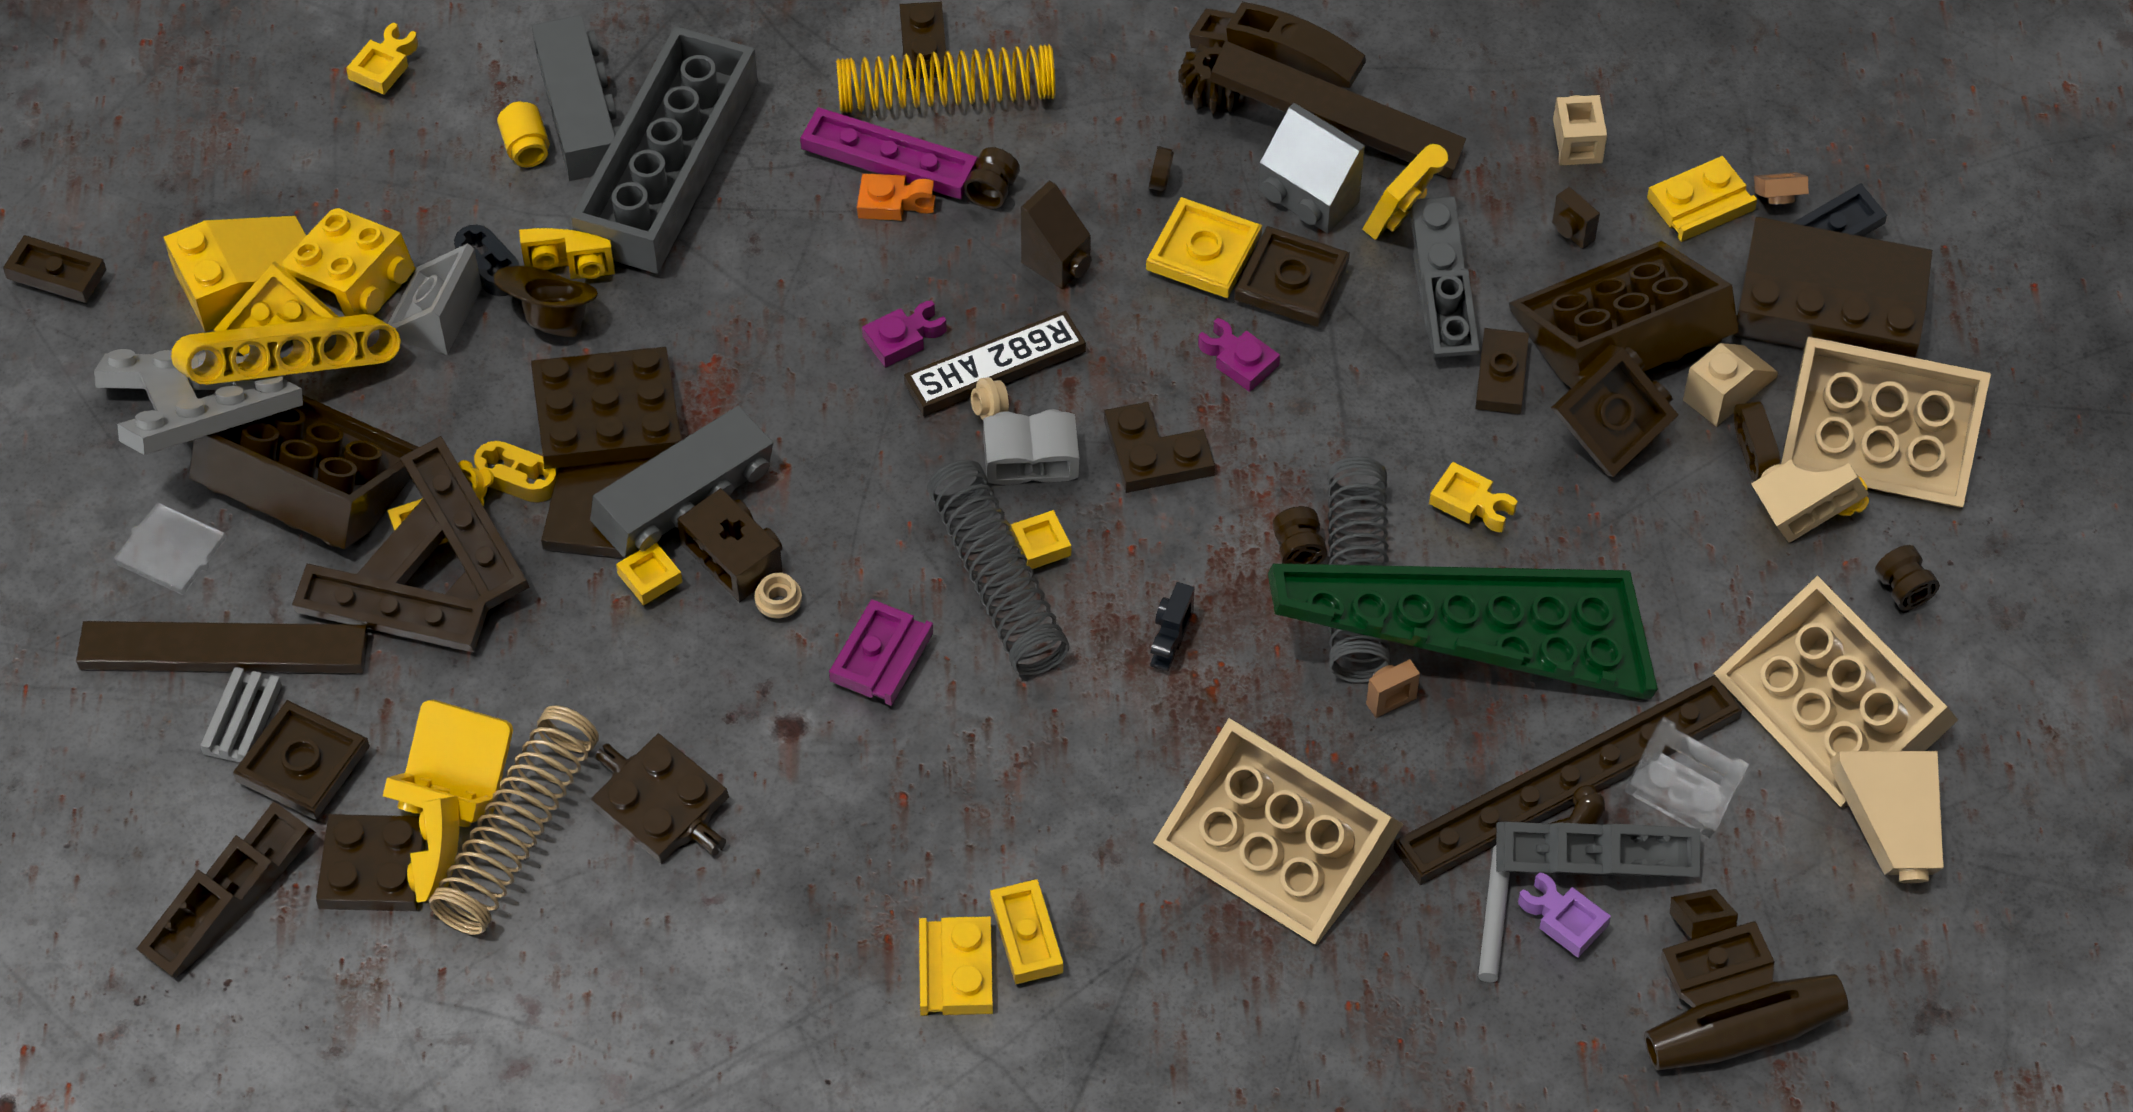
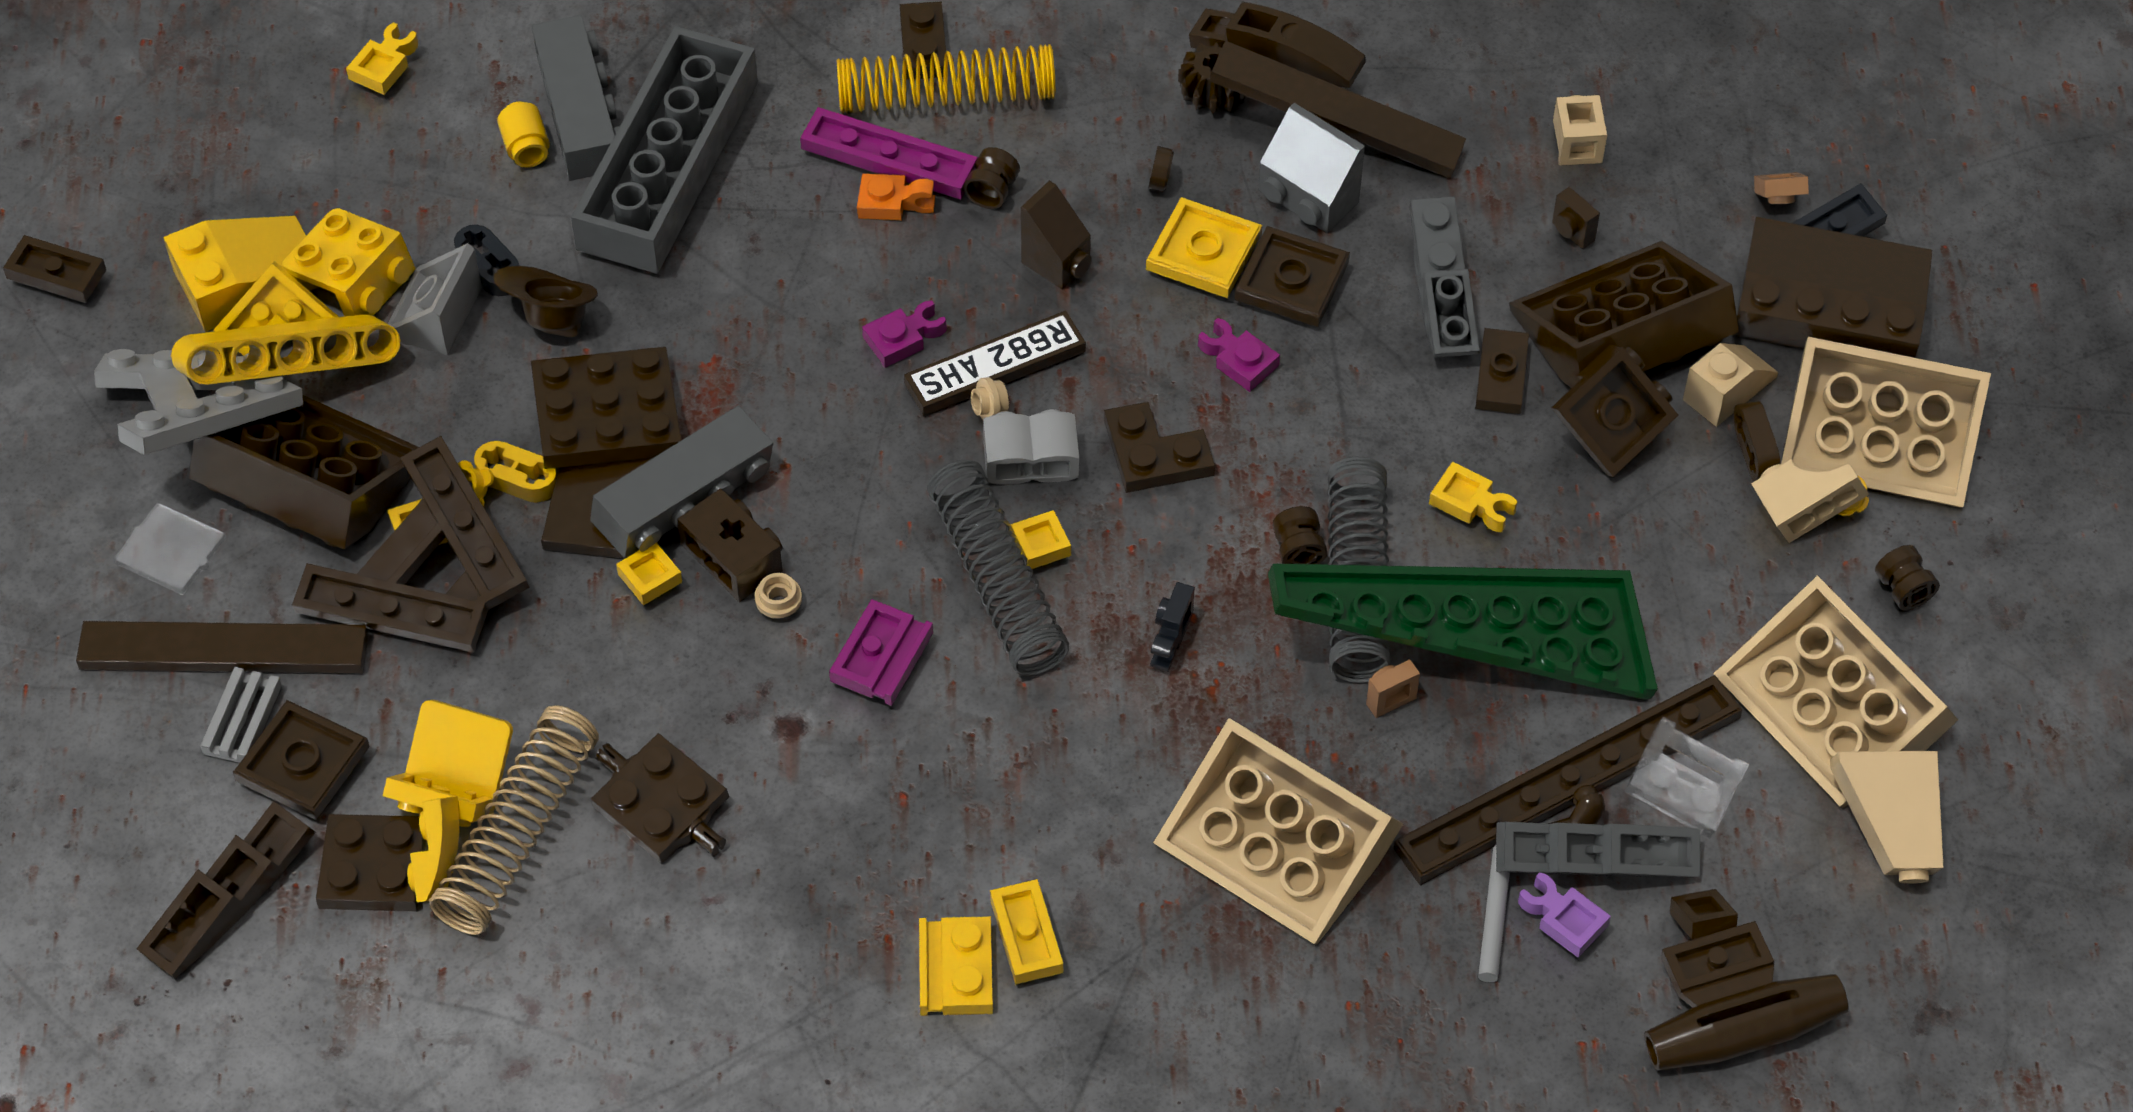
(584, 253): yellow slope -> none
(1405, 190): yellow plate -> none
(1701, 198): yellow plate -> none

